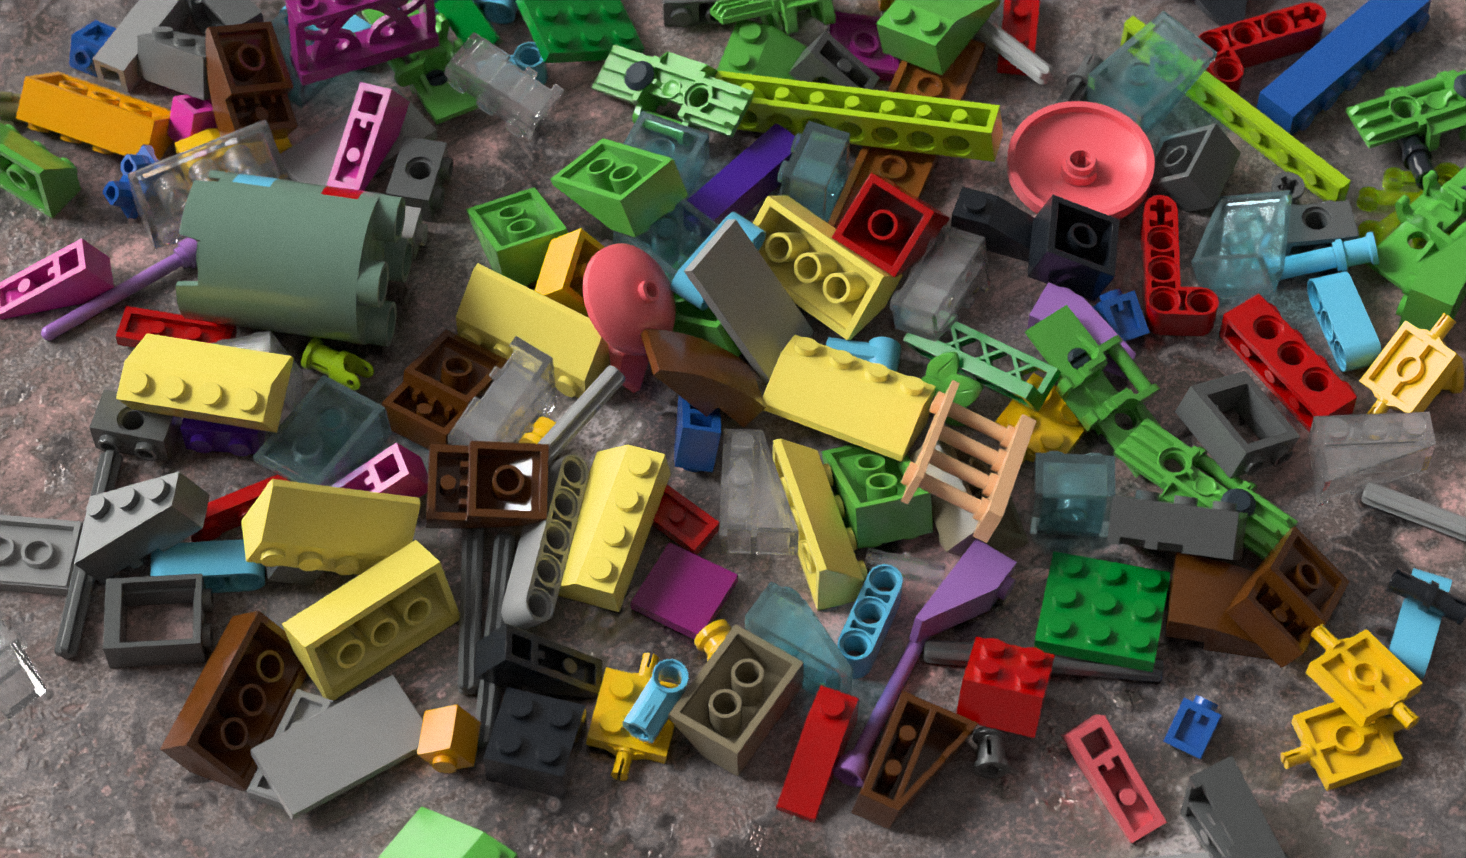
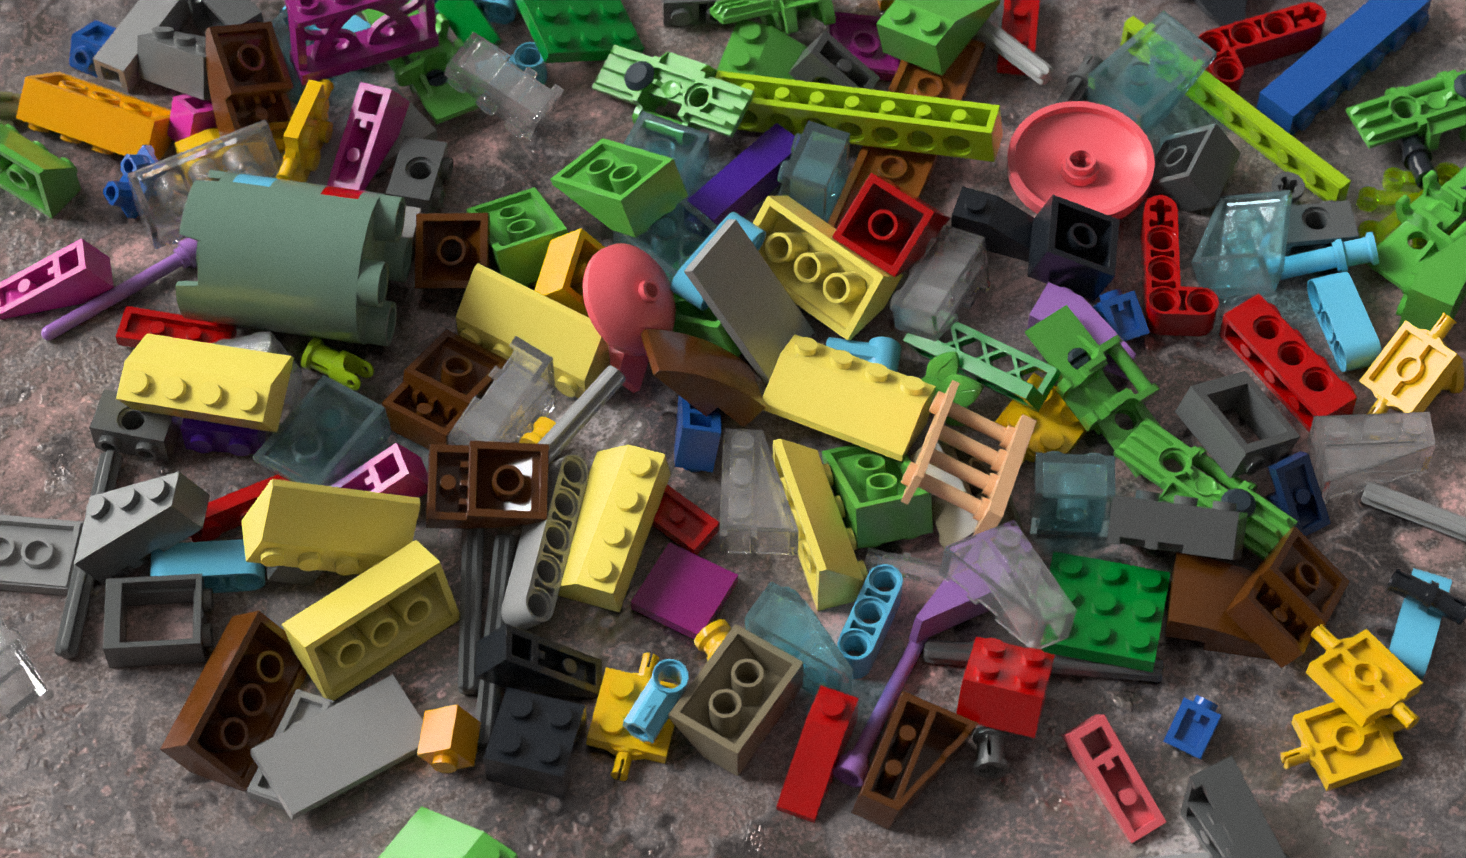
(307, 132): none -> yellow plate
(450, 248): none -> reddish brown slope
(1012, 582): none -> clear wedge
(1298, 492): none -> dark blue slope

